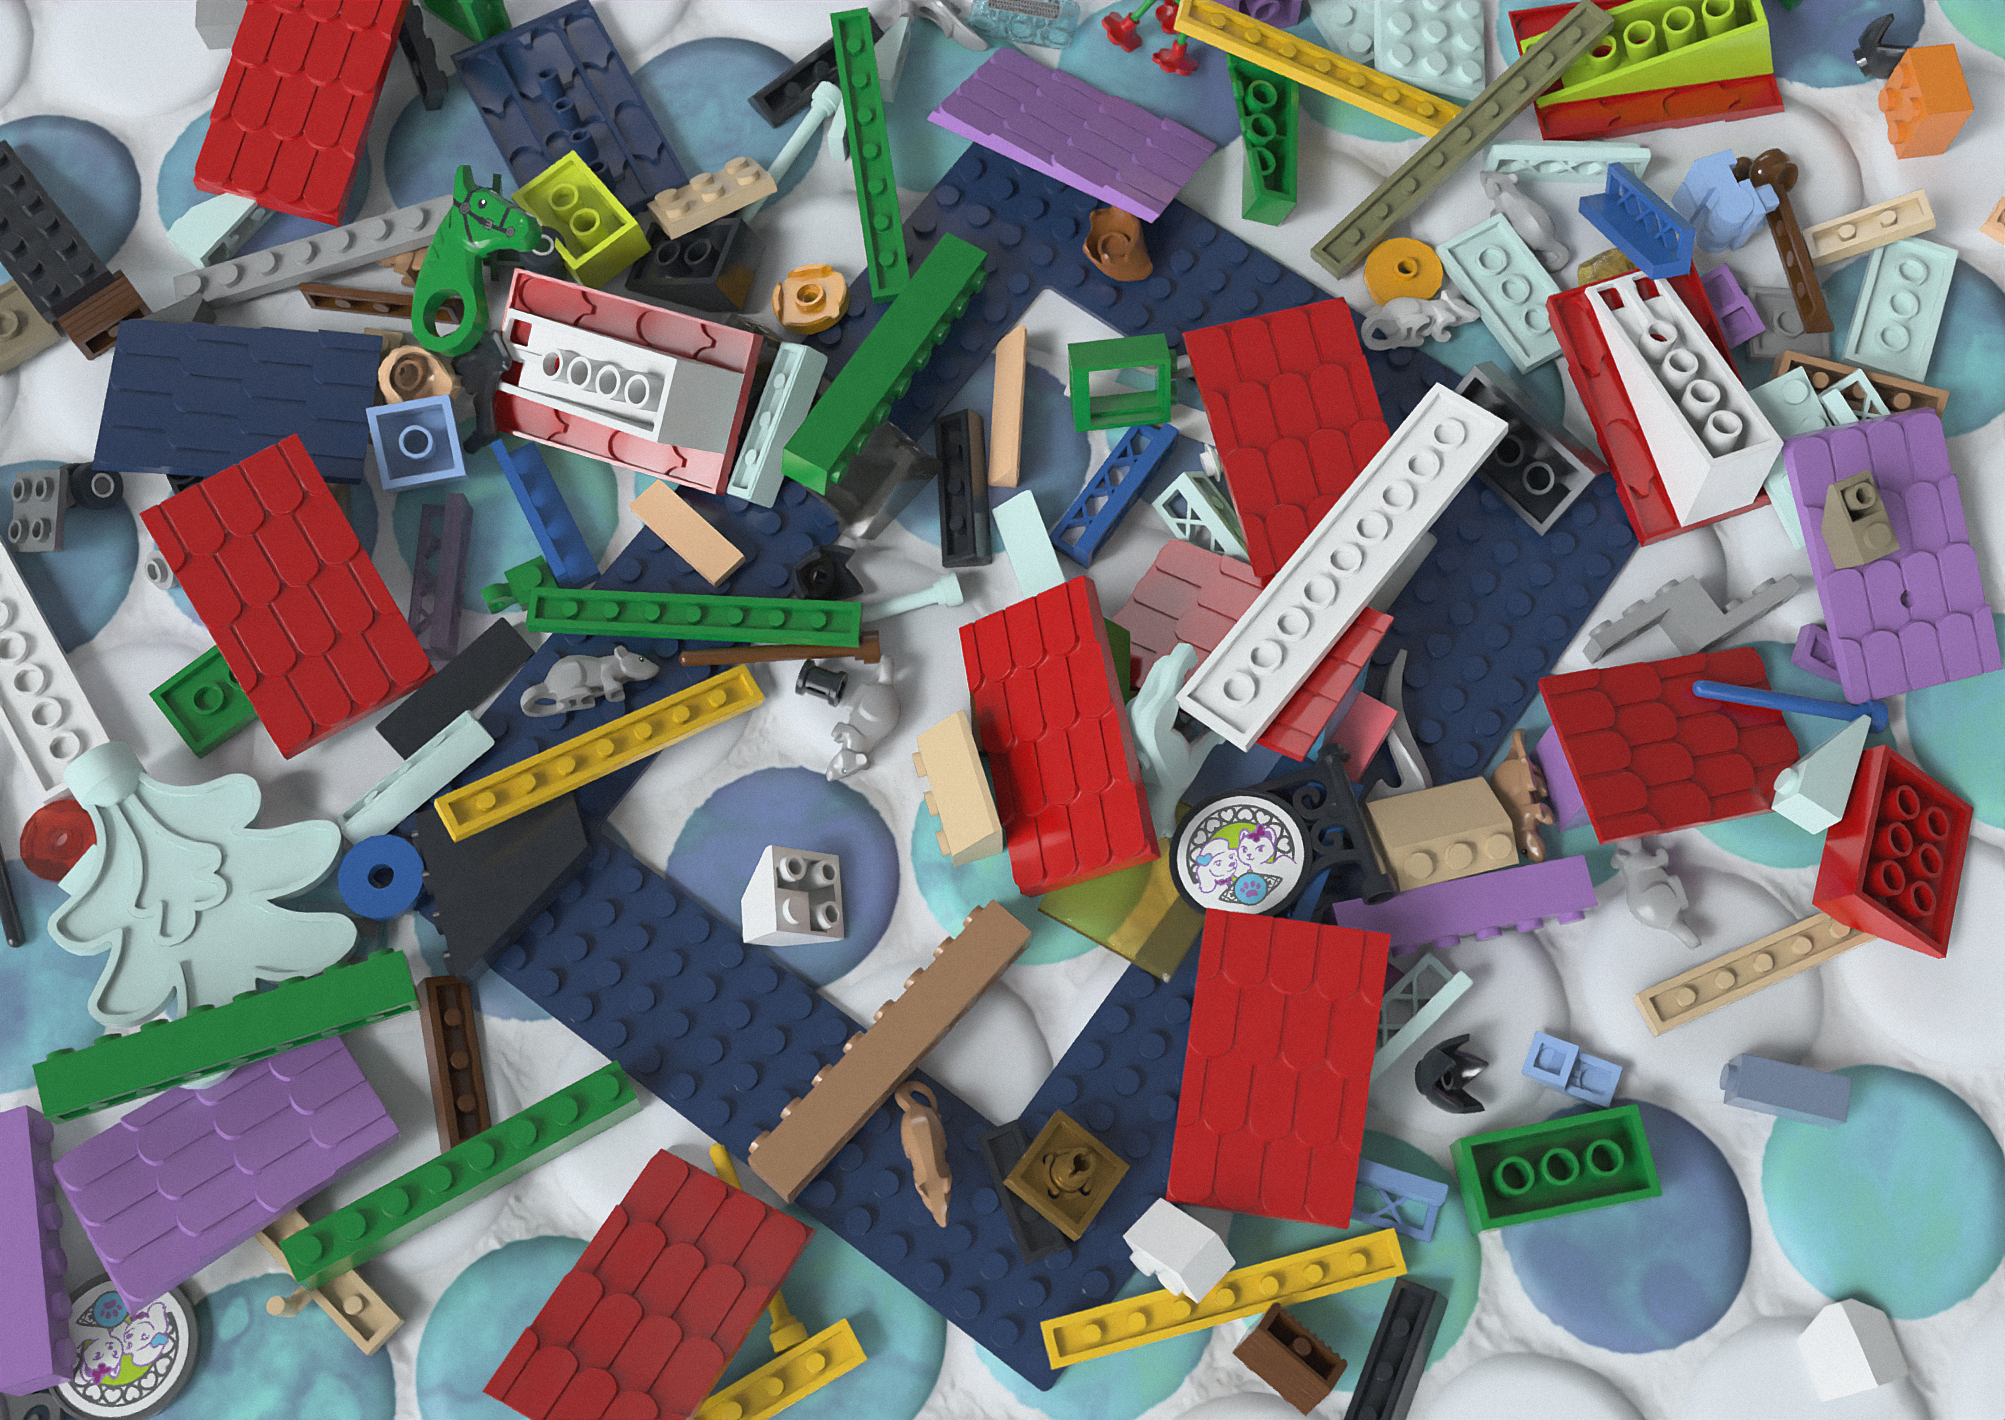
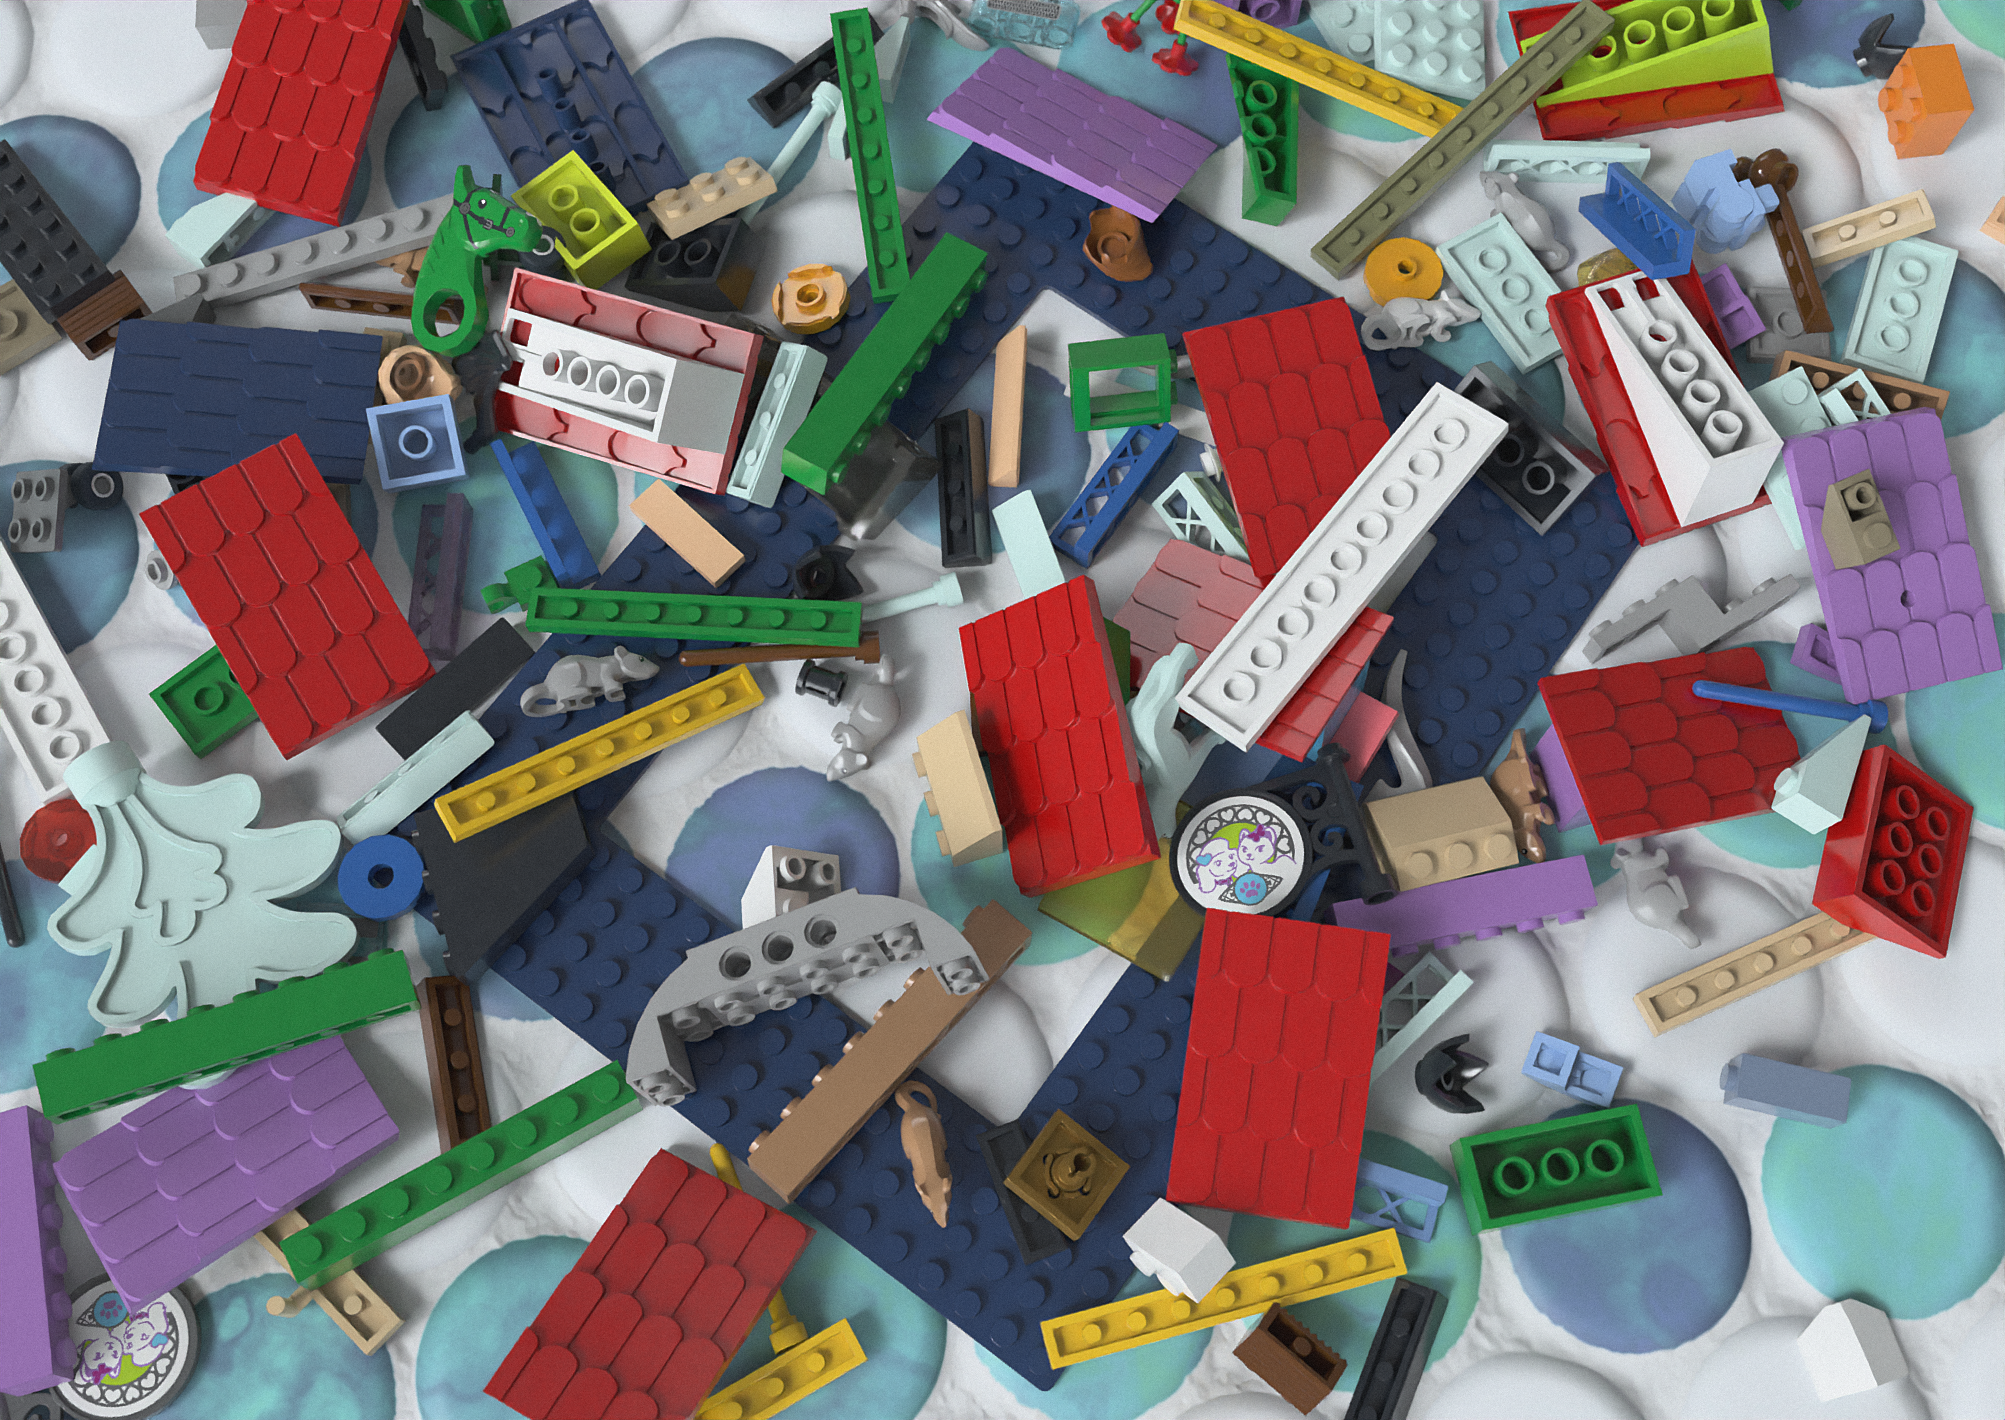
(777, 965): none -> light grey slope

